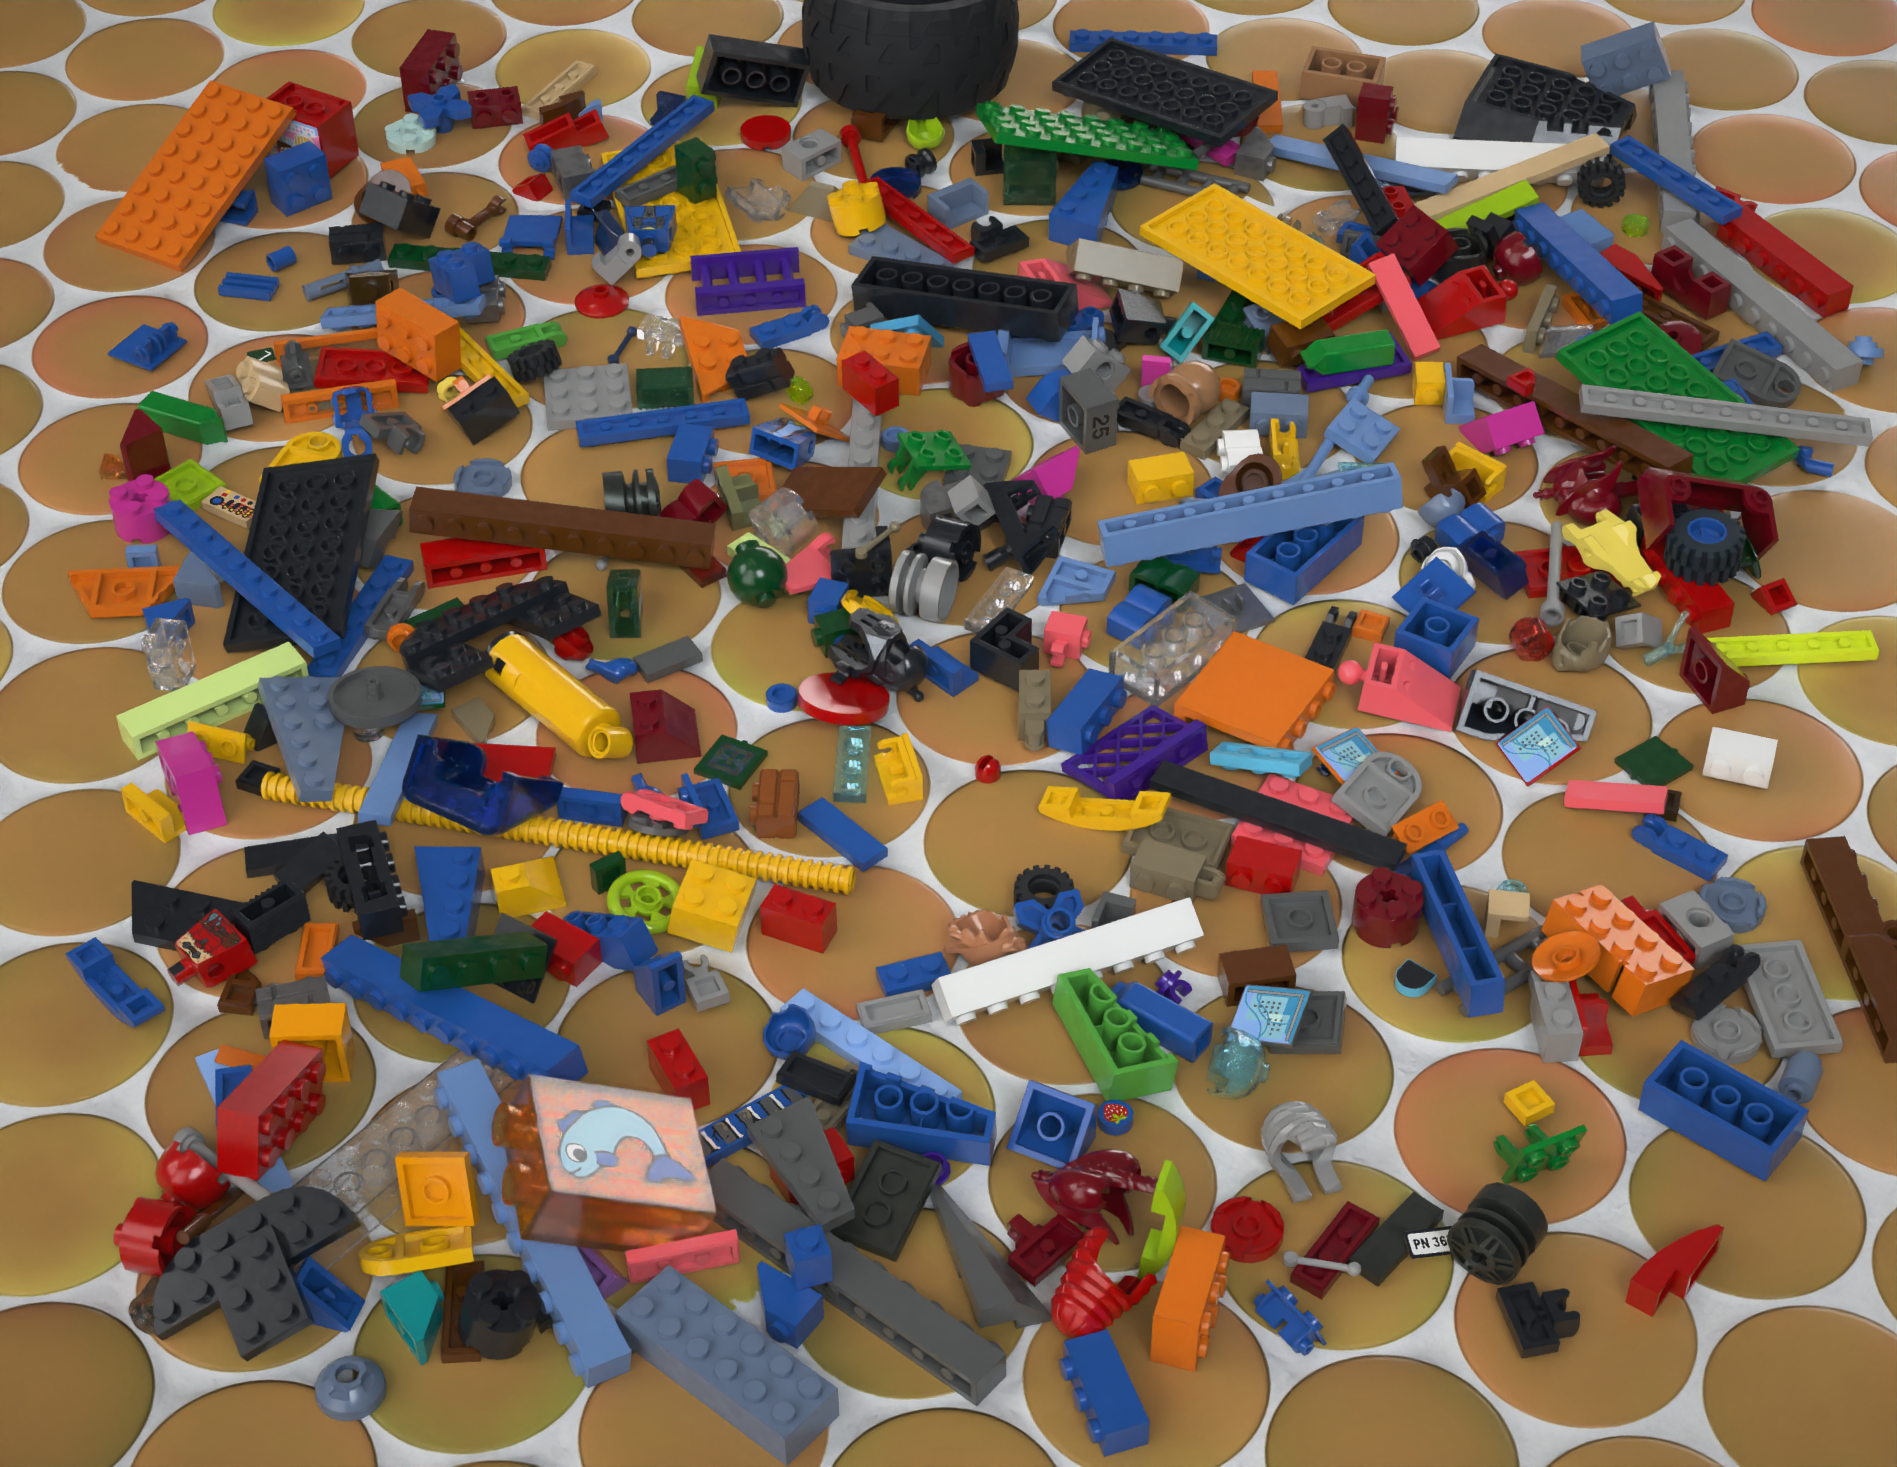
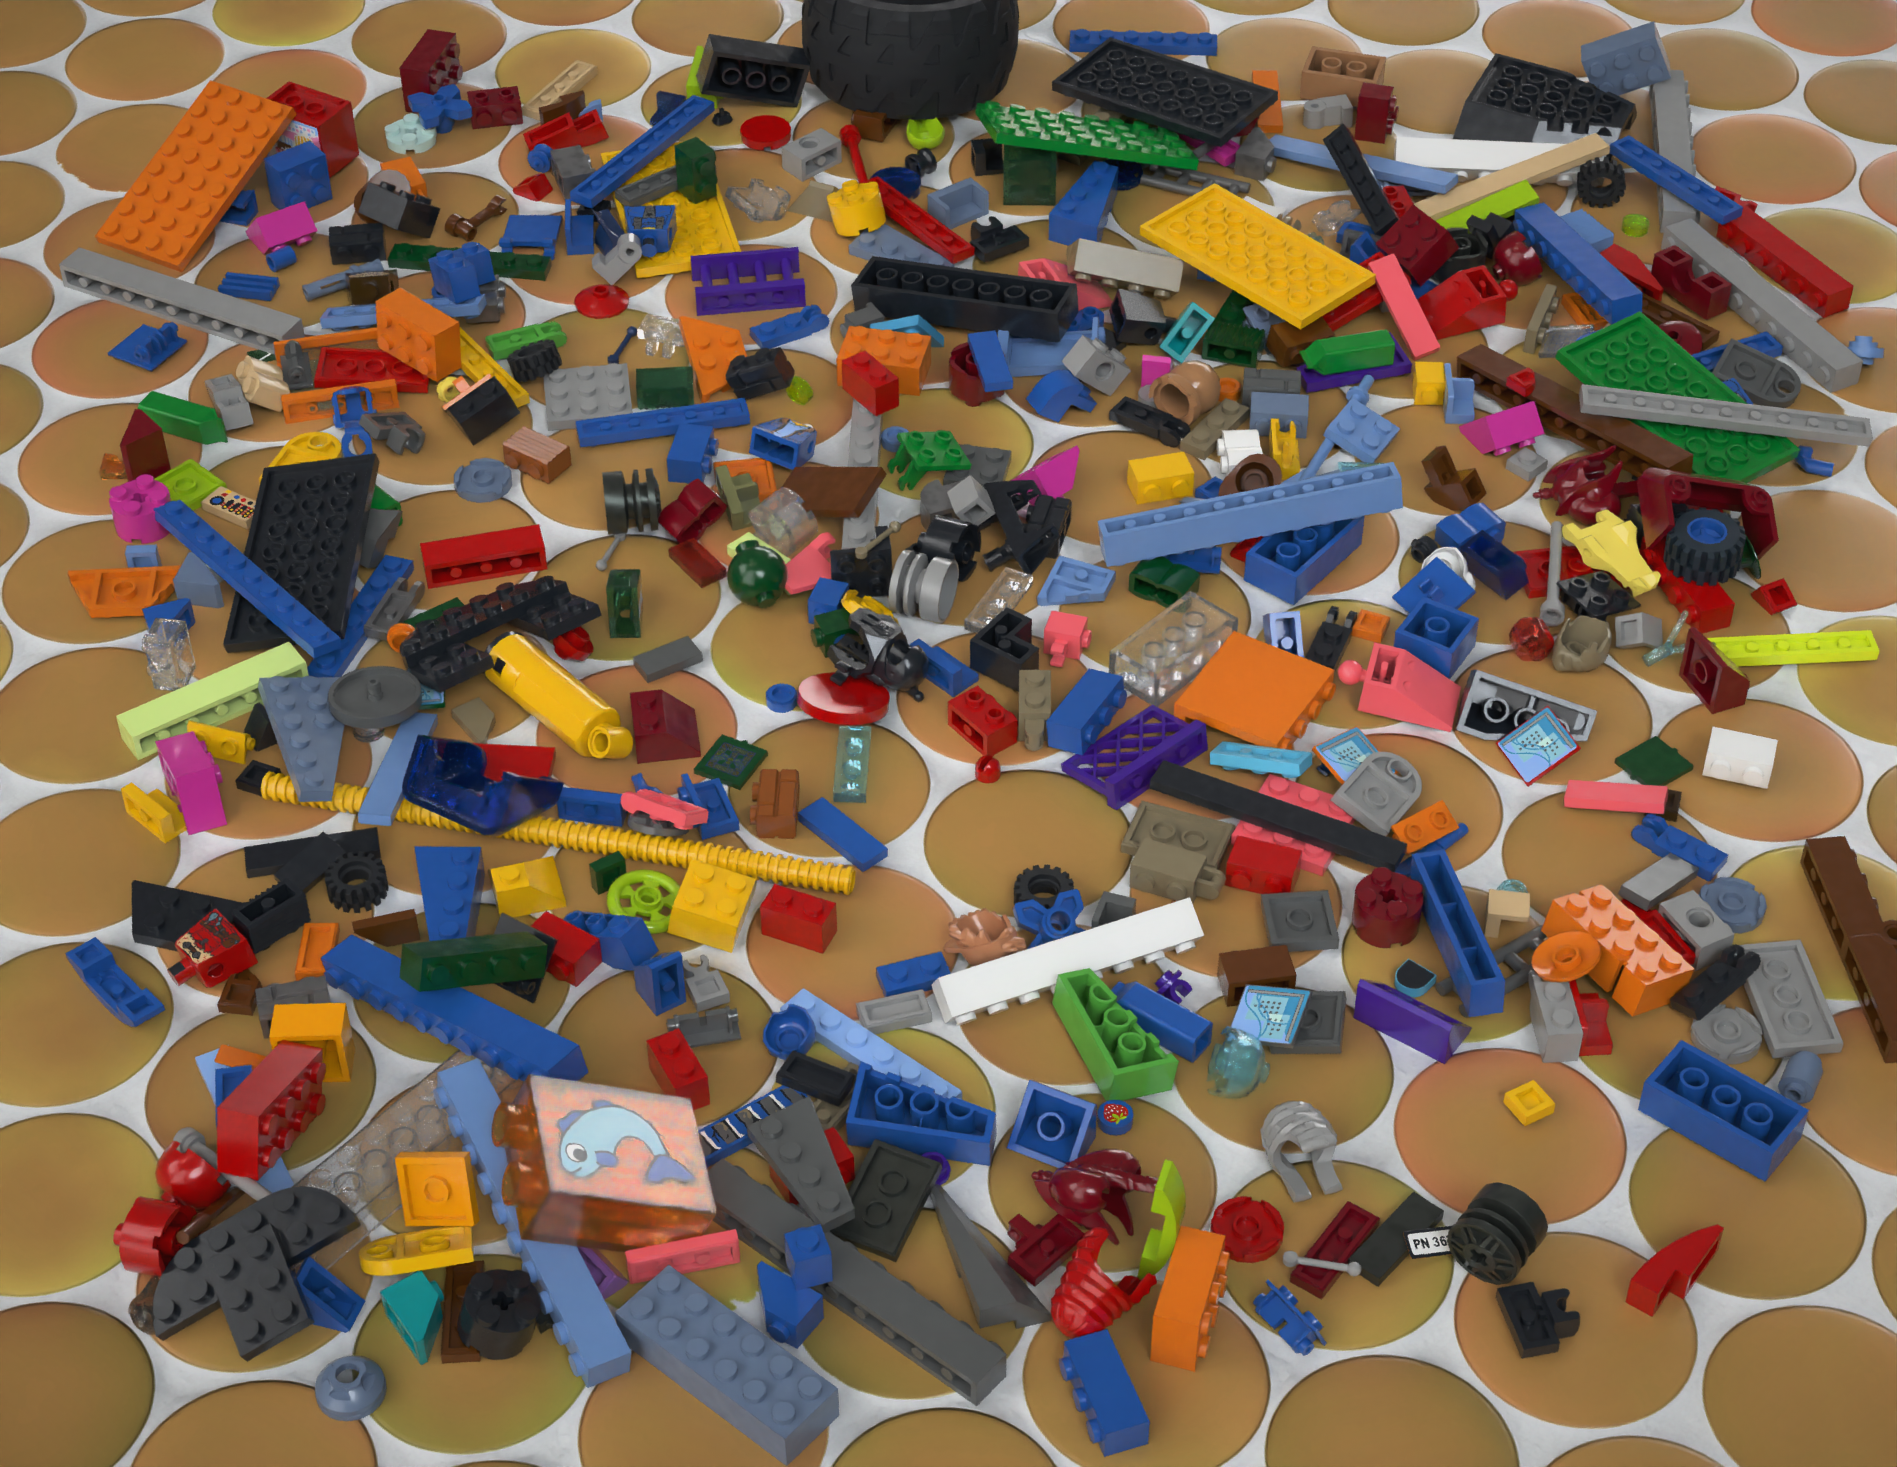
(178, 301): none -> light grey brick
(282, 228): none -> dark pink slope
(380, 914): black brick -> none
(536, 455): none -> dark orange brick
(562, 527): reddish brown brick -> none
(613, 670): blue animal -> none
(714, 1028): none -> dark grey hinge
(722, 118): none -> black rock
(817, 420): orange piece -> none
(899, 770): yellow hinge -> none
(982, 721): none -> red brick
(1088, 411): dark grey brick -> none
(1103, 814): yellow slope -> none
(1135, 611): blue brick -> none
(1242, 604): flat silver piece -> none
(1284, 631): none -> slope
(1408, 1020): none -> dark purple slope
(1442, 507): sand blue hair -> none
(1489, 470): yellow hinge -> none
(1526, 464): none -> light grey plate
(1540, 1155): green plate -> none
(1658, 881): none -> tile

